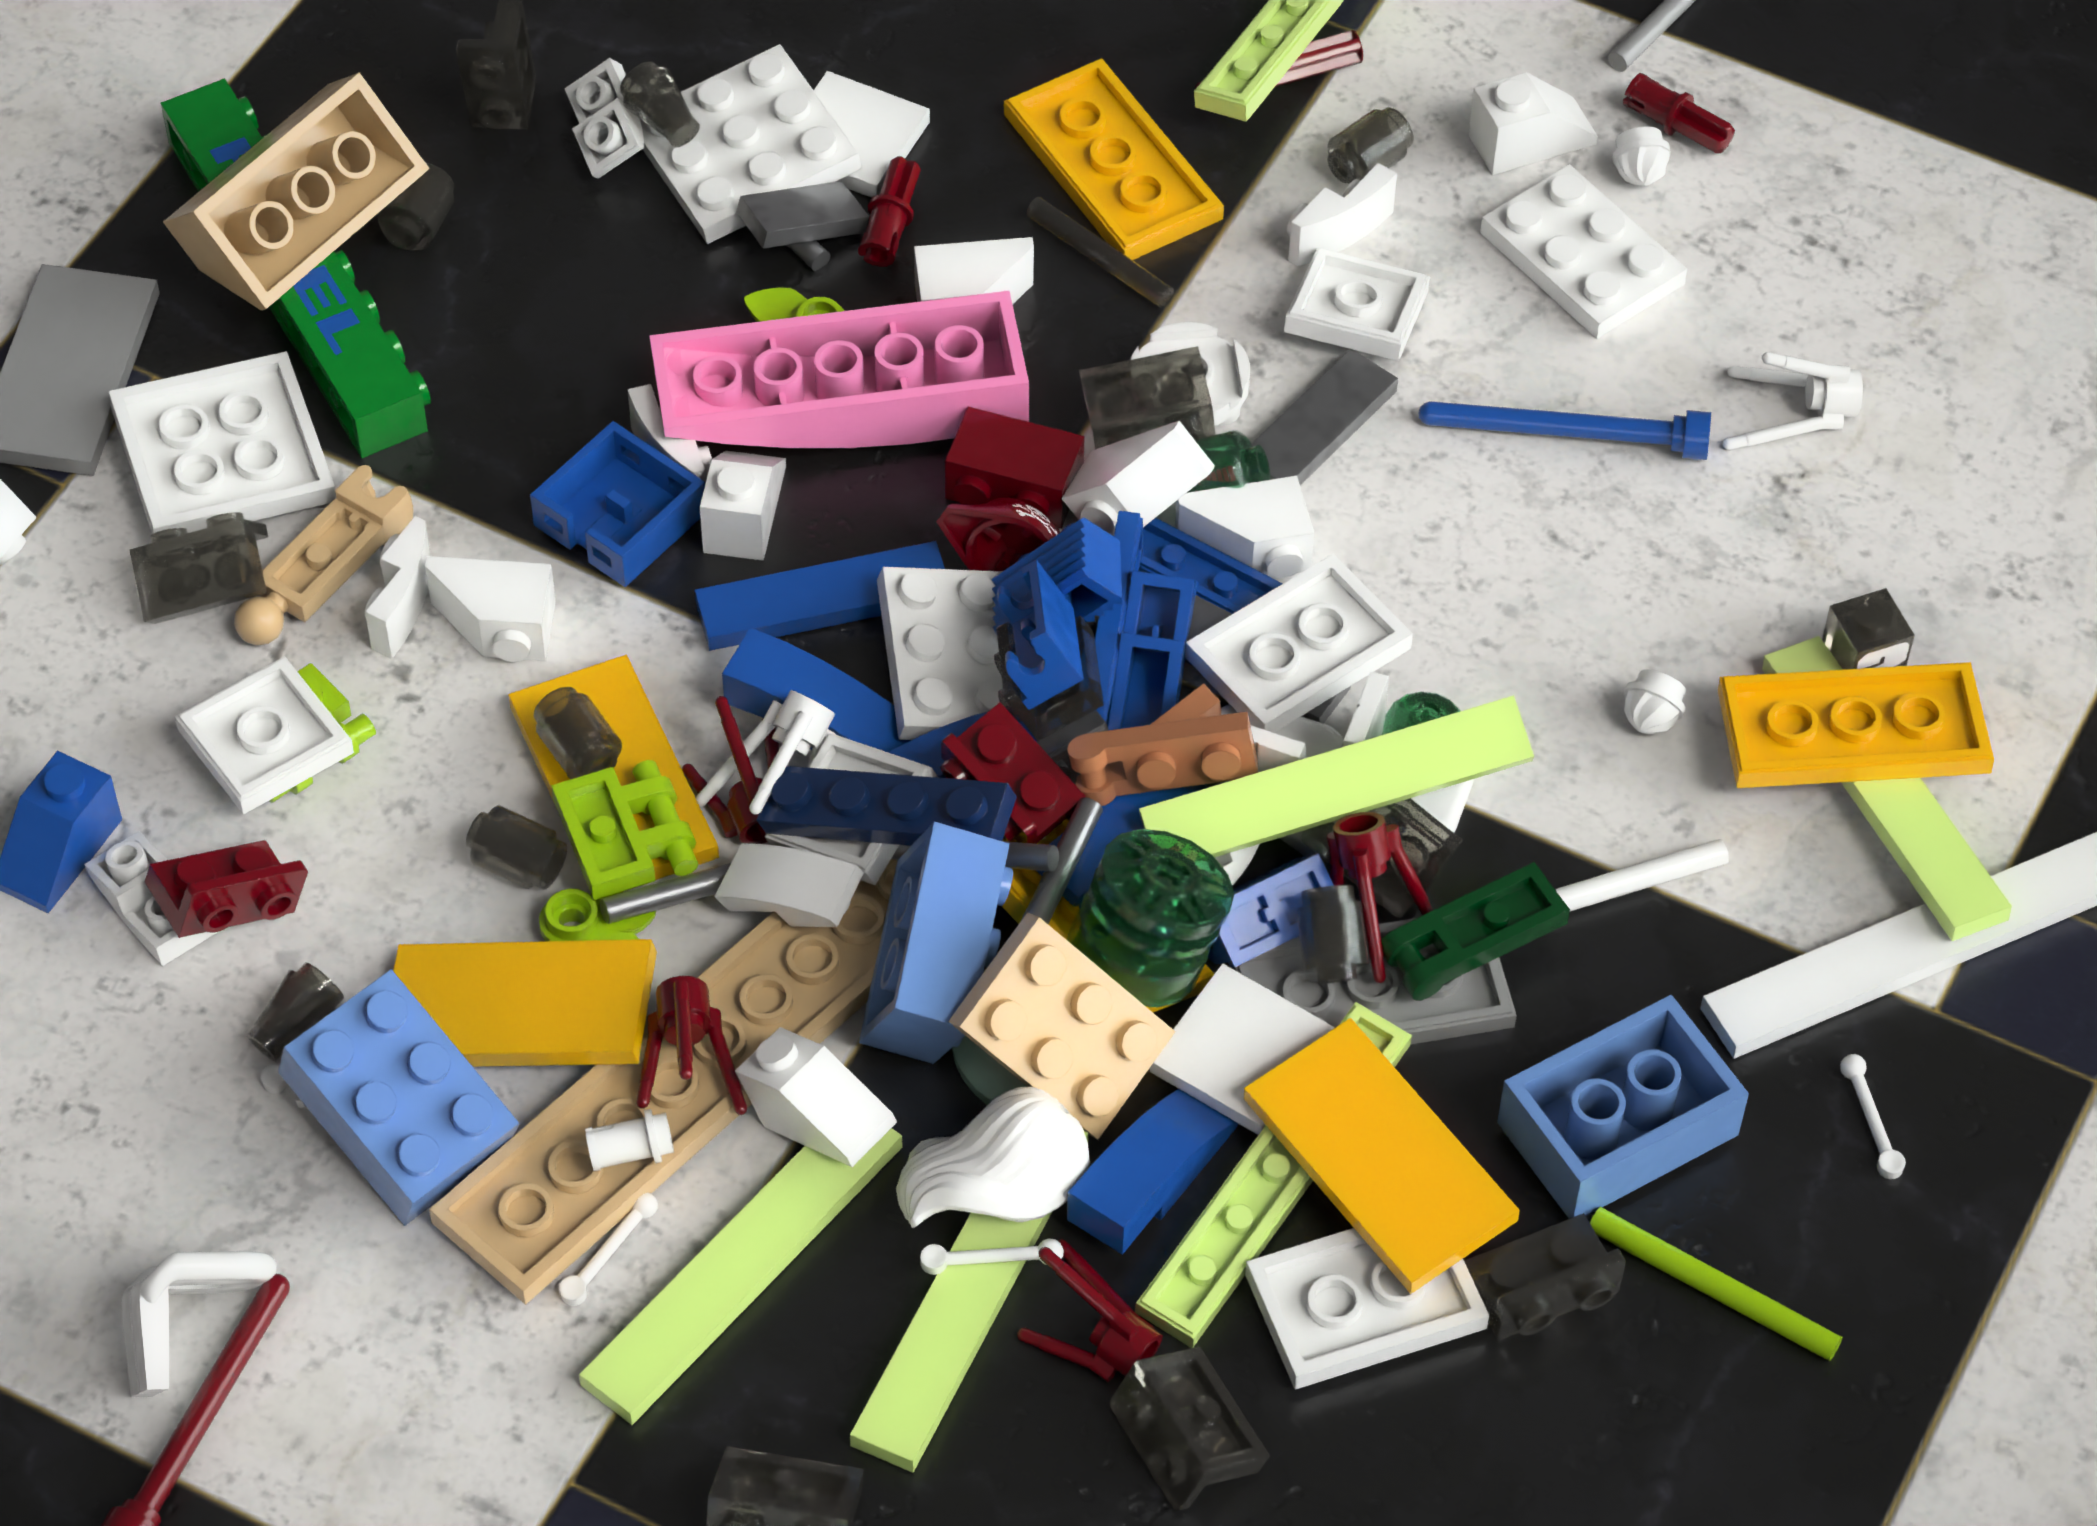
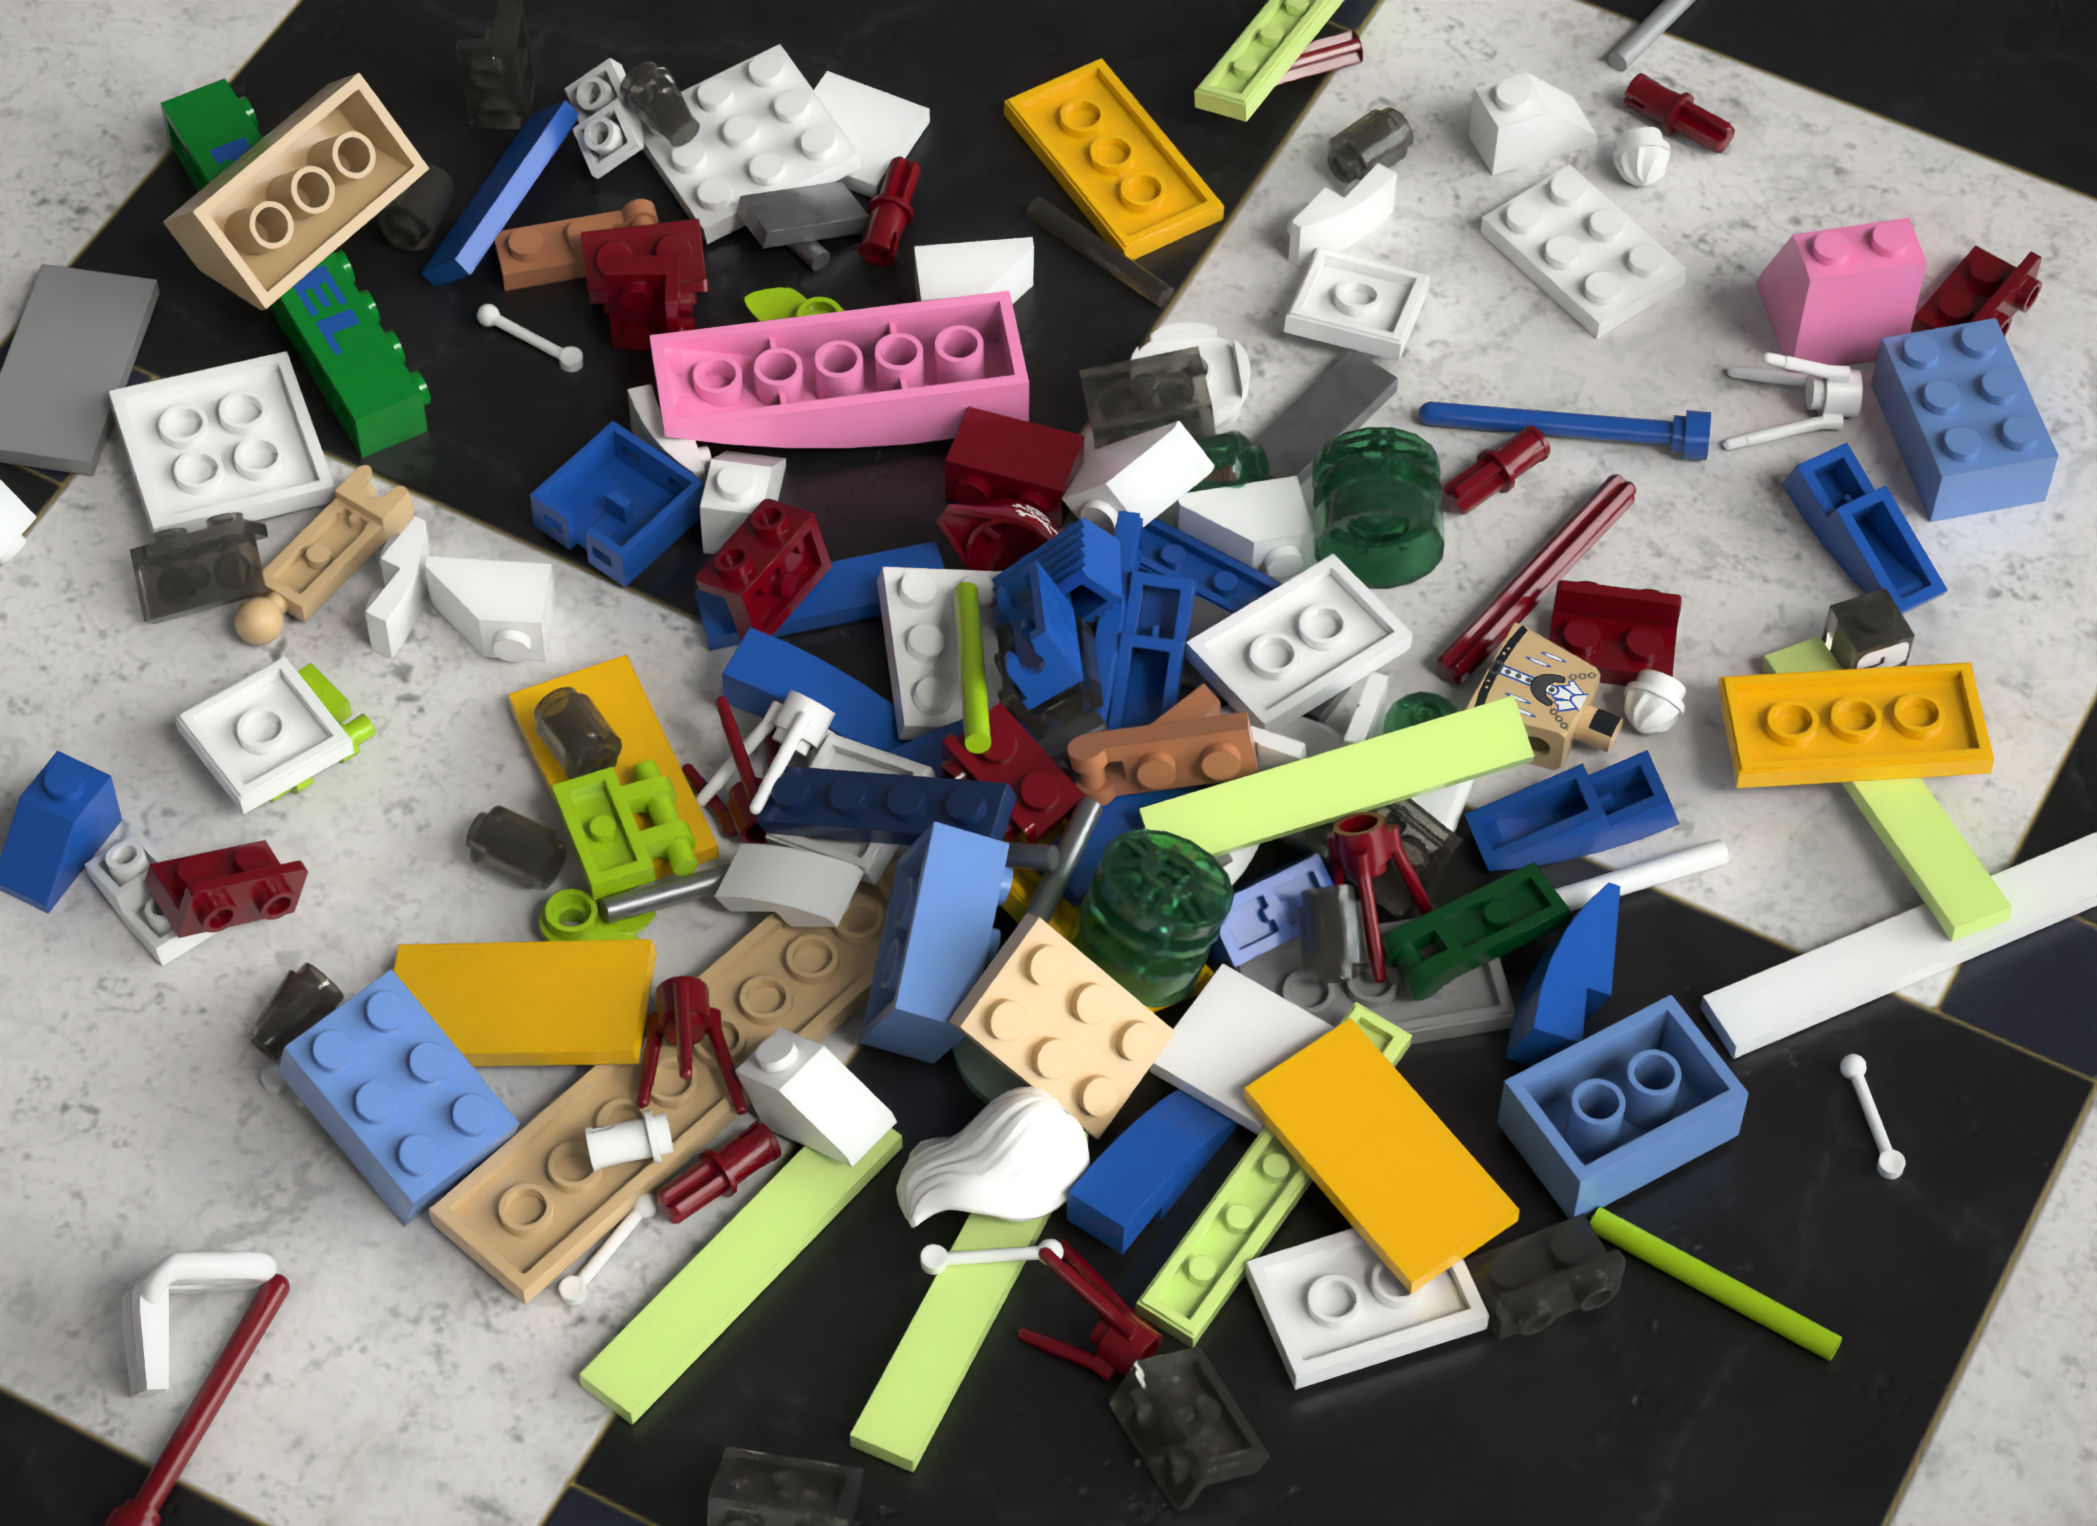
(500, 194): none -> blue tile
(554, 249): none -> nougat plate
(569, 358): none -> white hinge
(646, 298): none -> dark red bracket
(662, 238): none -> dark red bracket
(717, 1173): none -> dark red axle
(767, 566): none -> dark red bracket
(971, 668): none -> lime bar
(1379, 505): none -> clear green wheel
(1496, 470): none -> dark red axle
(1535, 579): none -> dark red axle
(1552, 694): none -> tan torso
(1567, 982): none -> blue slope
(1573, 815): none -> blue slope
(1616, 628): none -> dark red bracket
(1843, 290): none -> bright pink slope
(1863, 528): none -> blue slope
(1963, 420): none -> medium blue brick
(1982, 290): none -> dark red bracket

